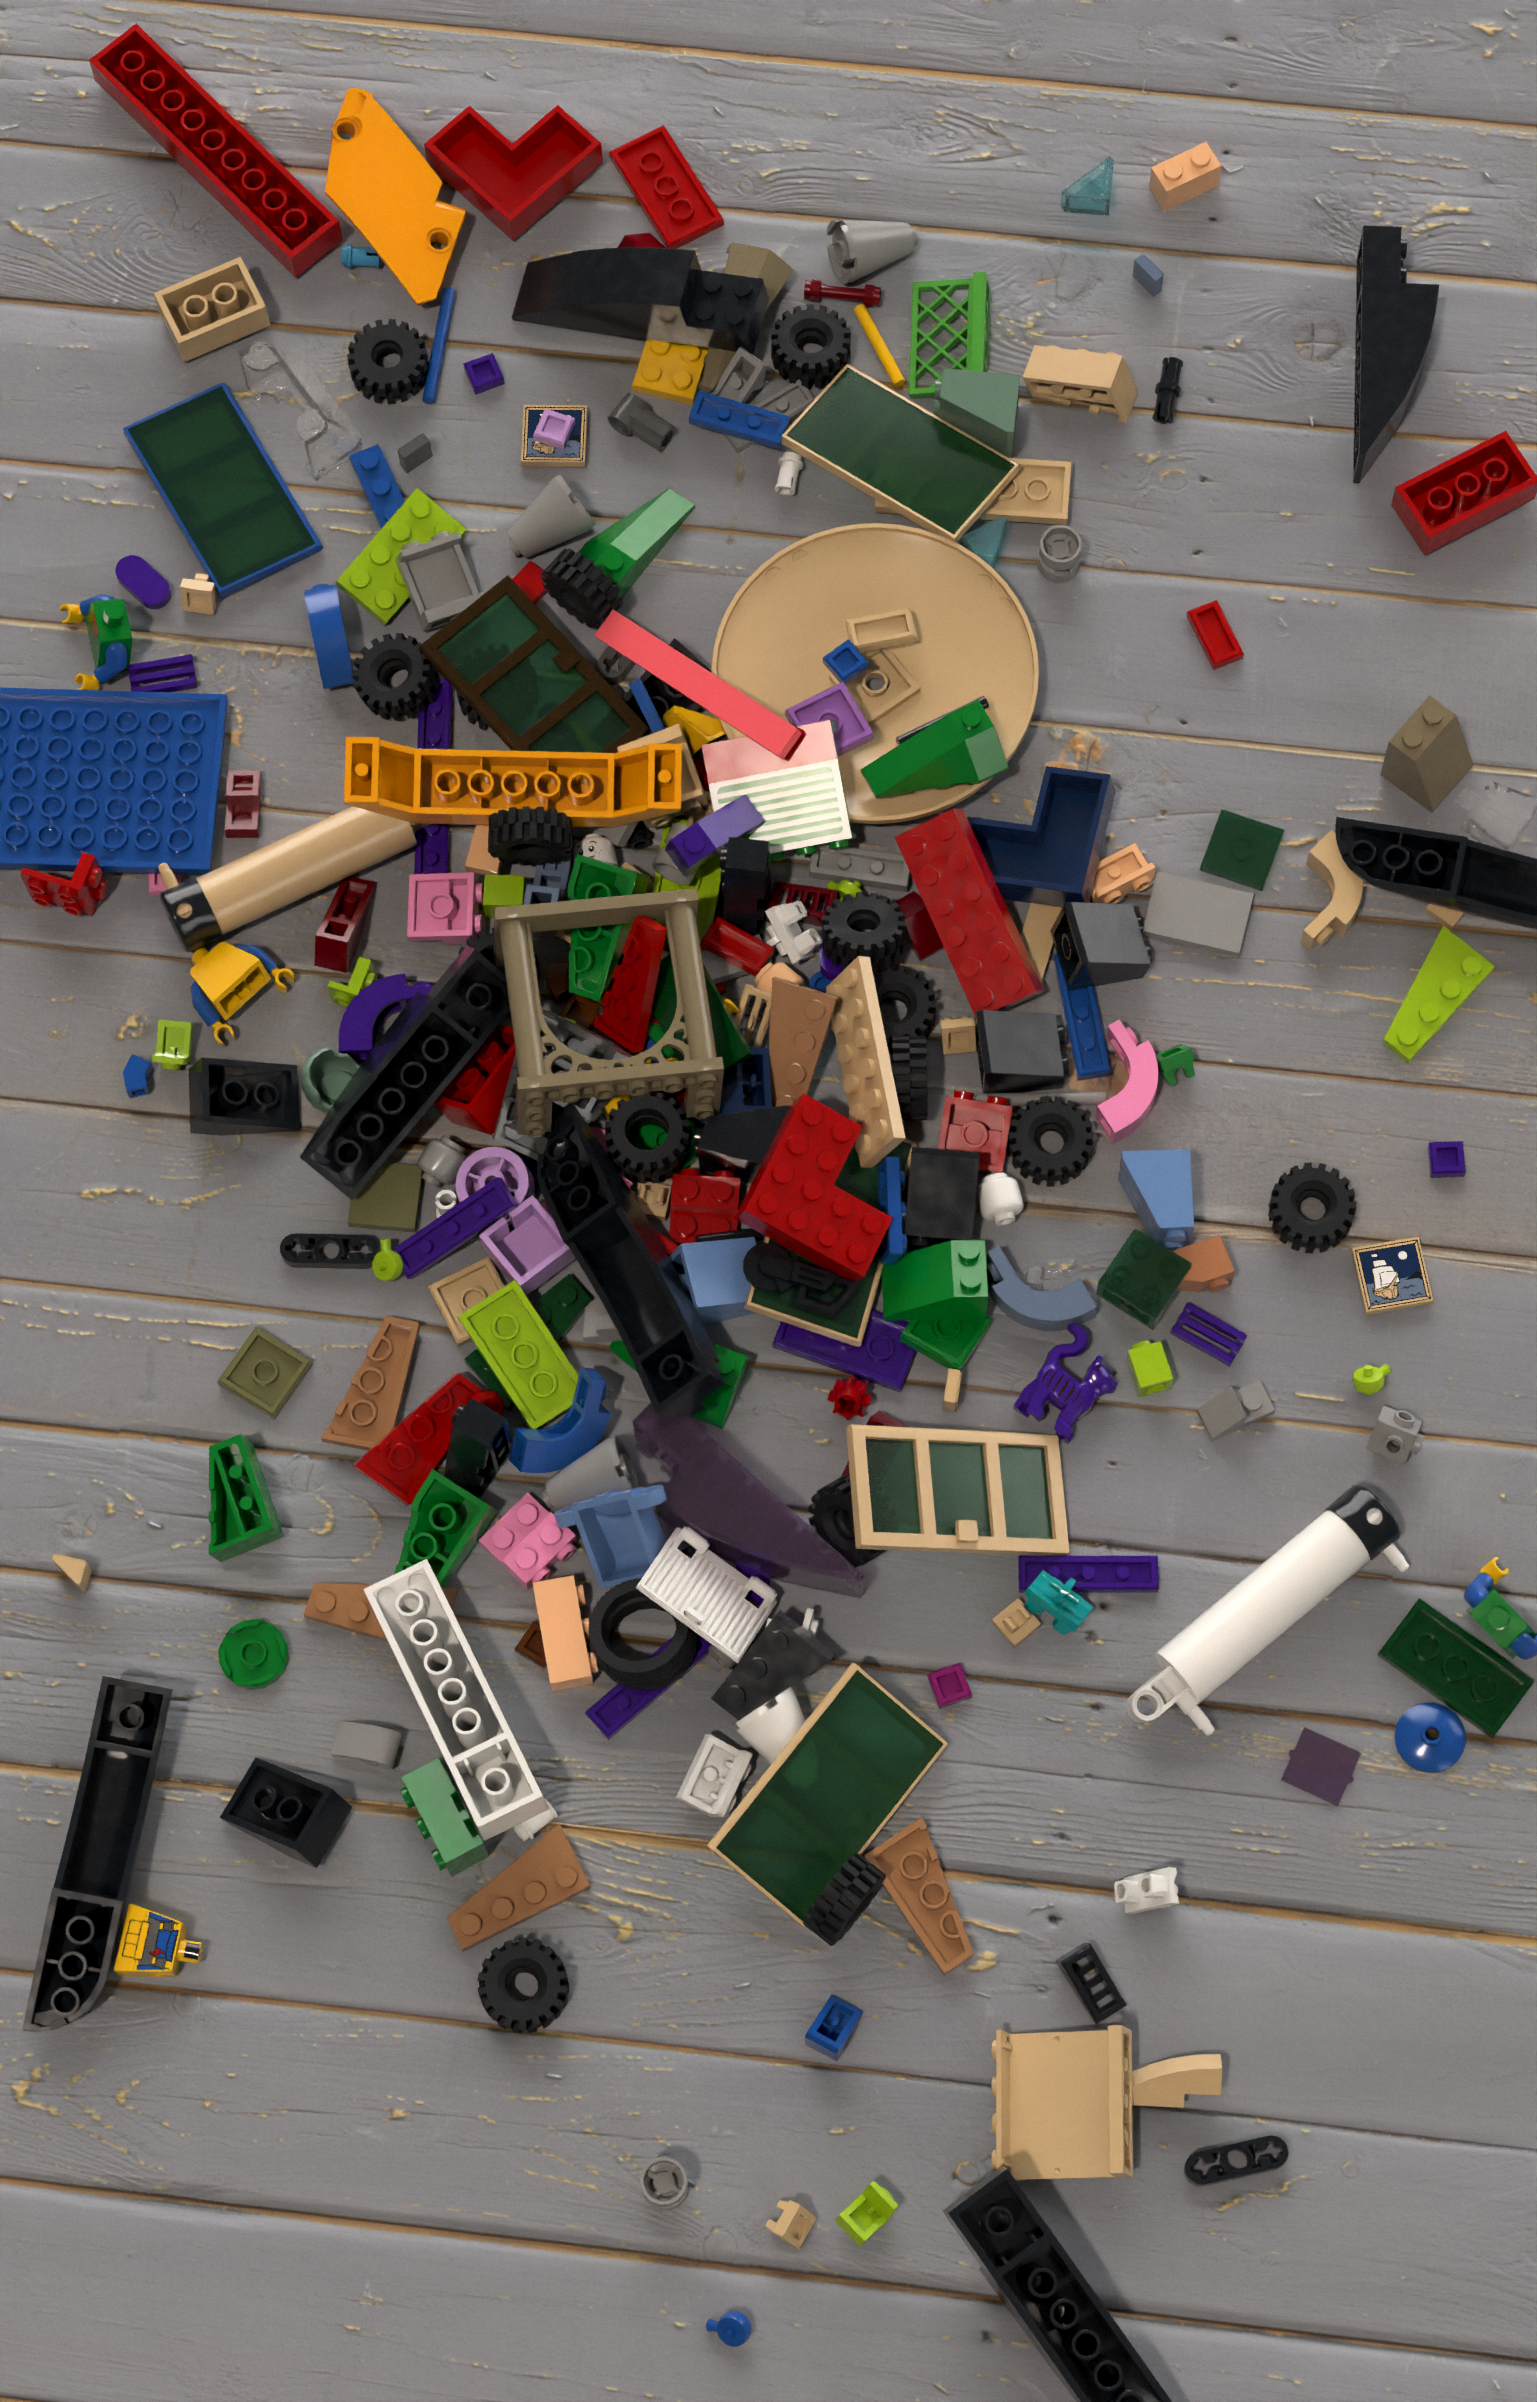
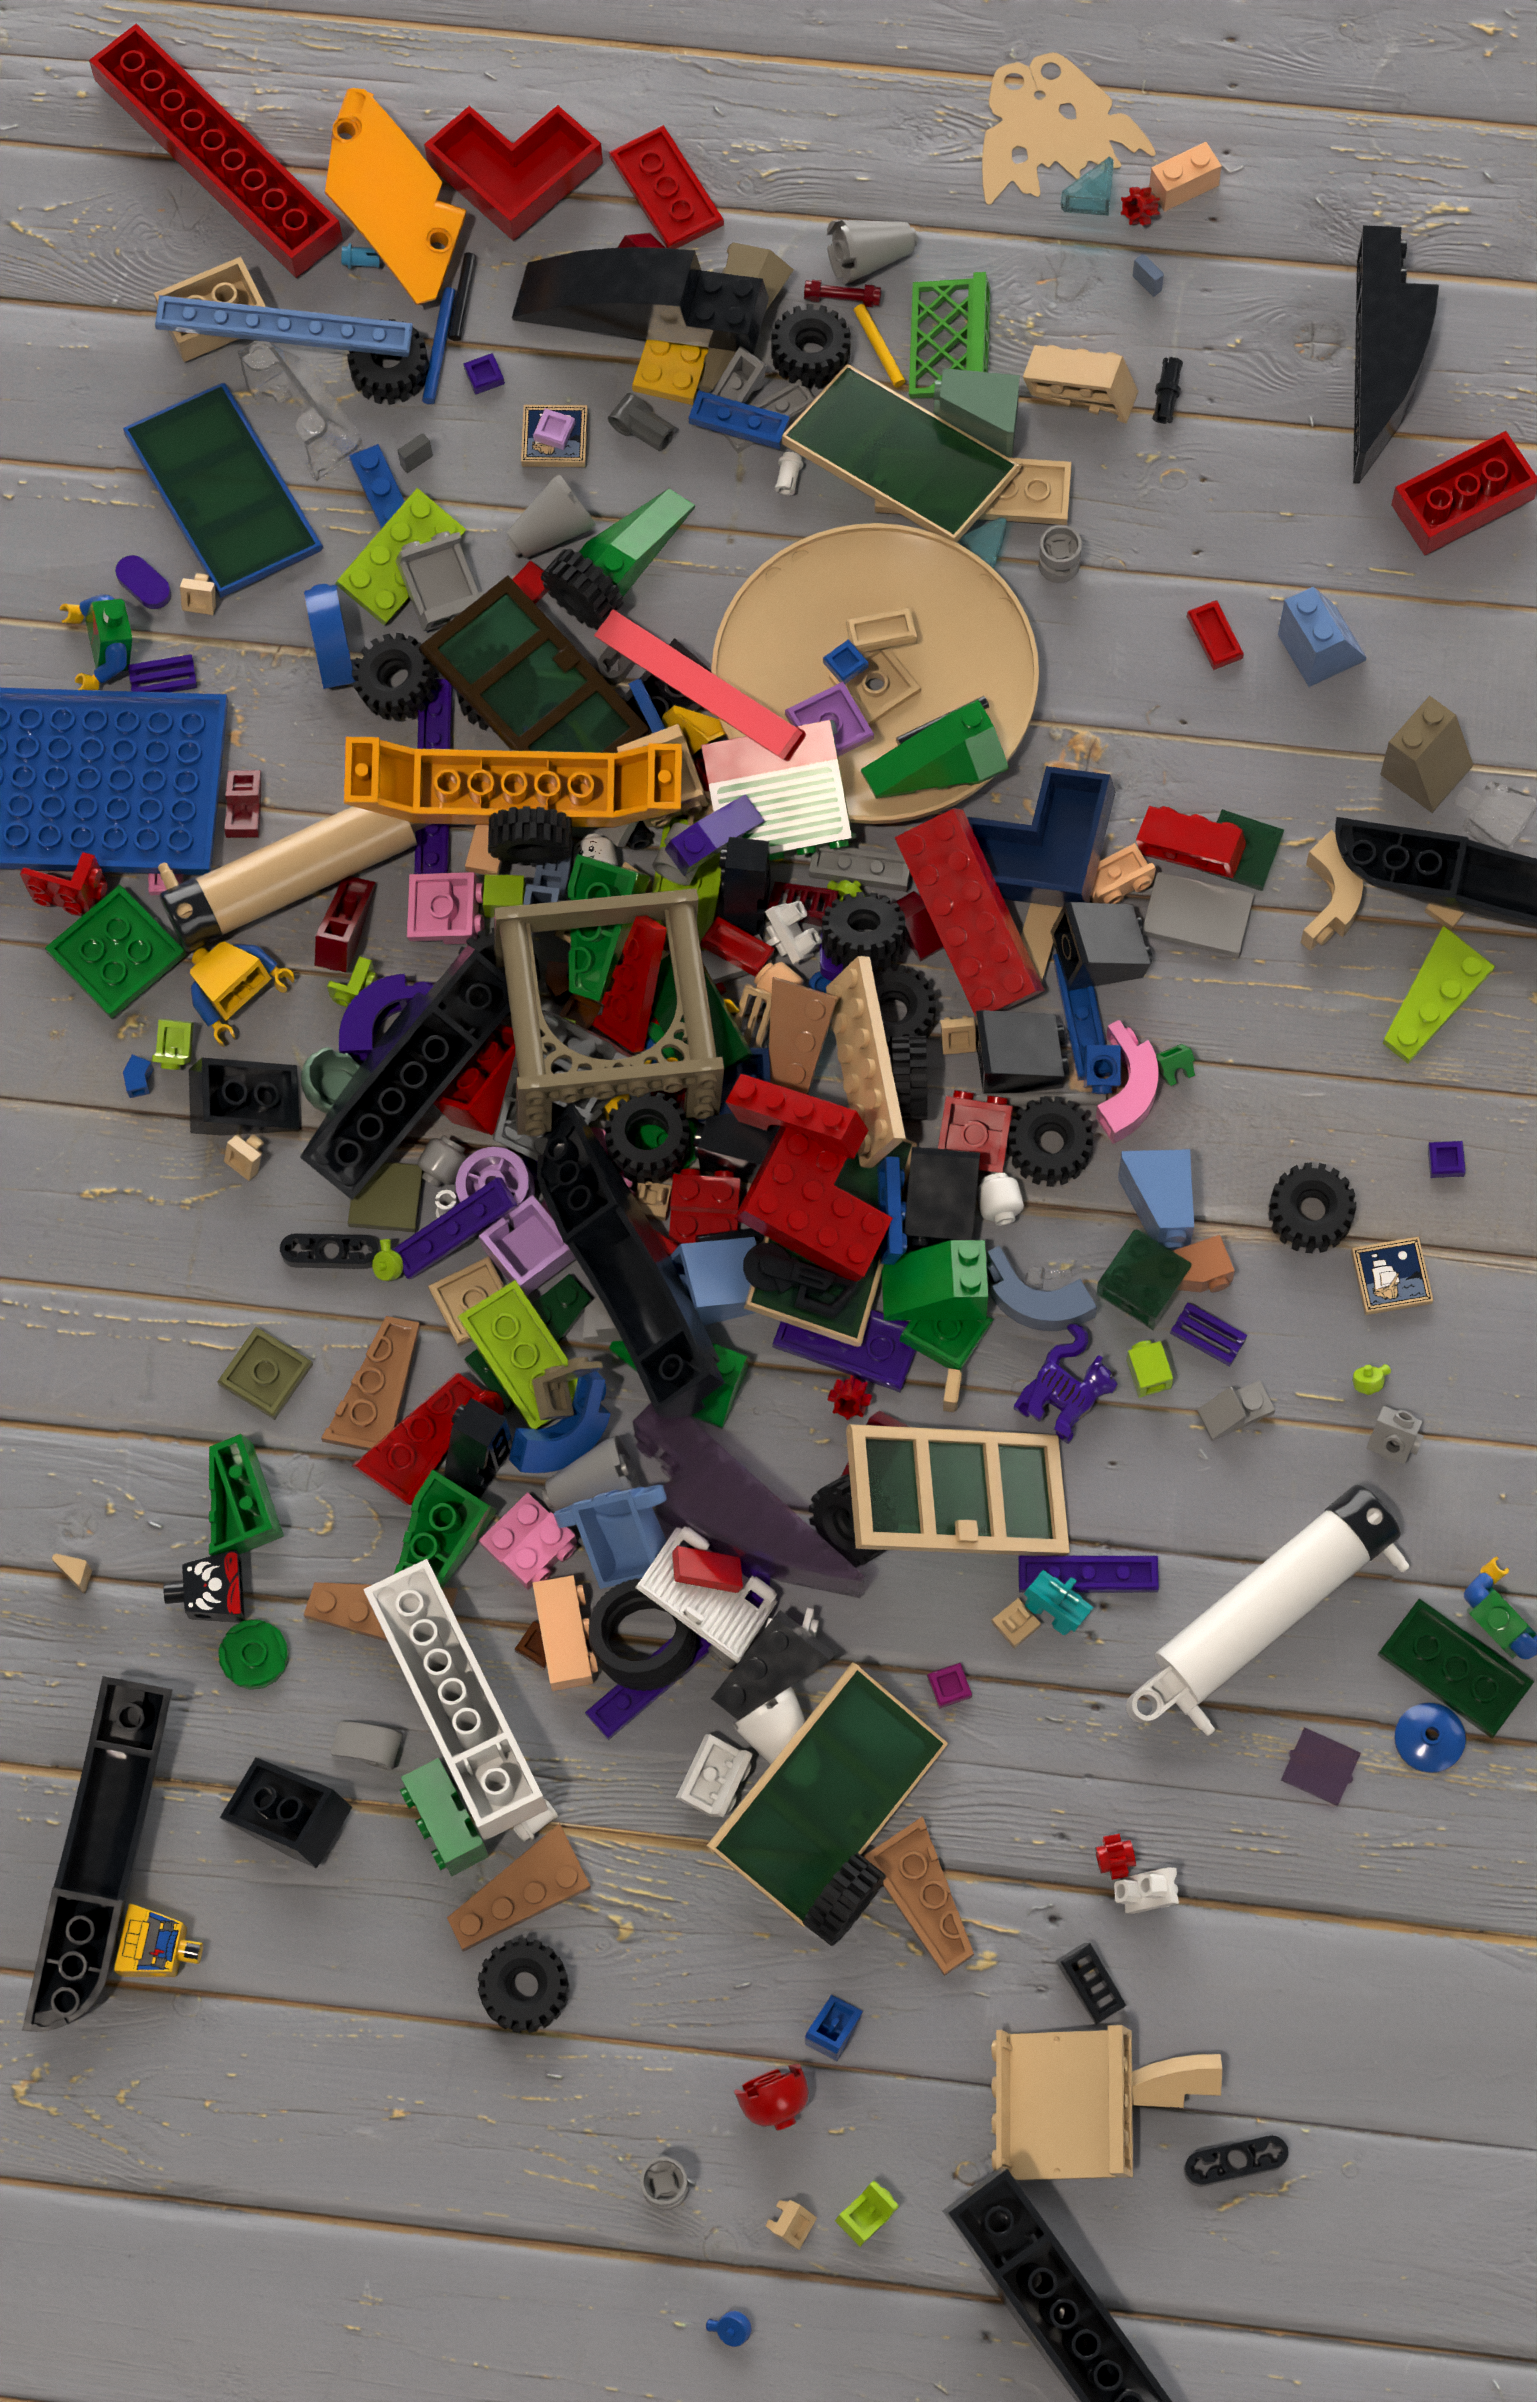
(115, 951): none -> green plate
(210, 1588): none -> torso
(244, 1156): none -> tan tile
(284, 326): none -> medium blue tile
(462, 296): none -> black bar
(552, 1388): none -> dark tan bracket
(707, 1569): none -> red tile
(774, 2097): none -> red cylinder
(826, 1123): none -> red arch
(1045, 131): none -> tan piece
(1112, 1056): none -> blue brick
(1115, 1856): none -> red gear
(1140, 206): none -> red gear
(1191, 841): none -> red brick
(1317, 637): none -> medium blue slope

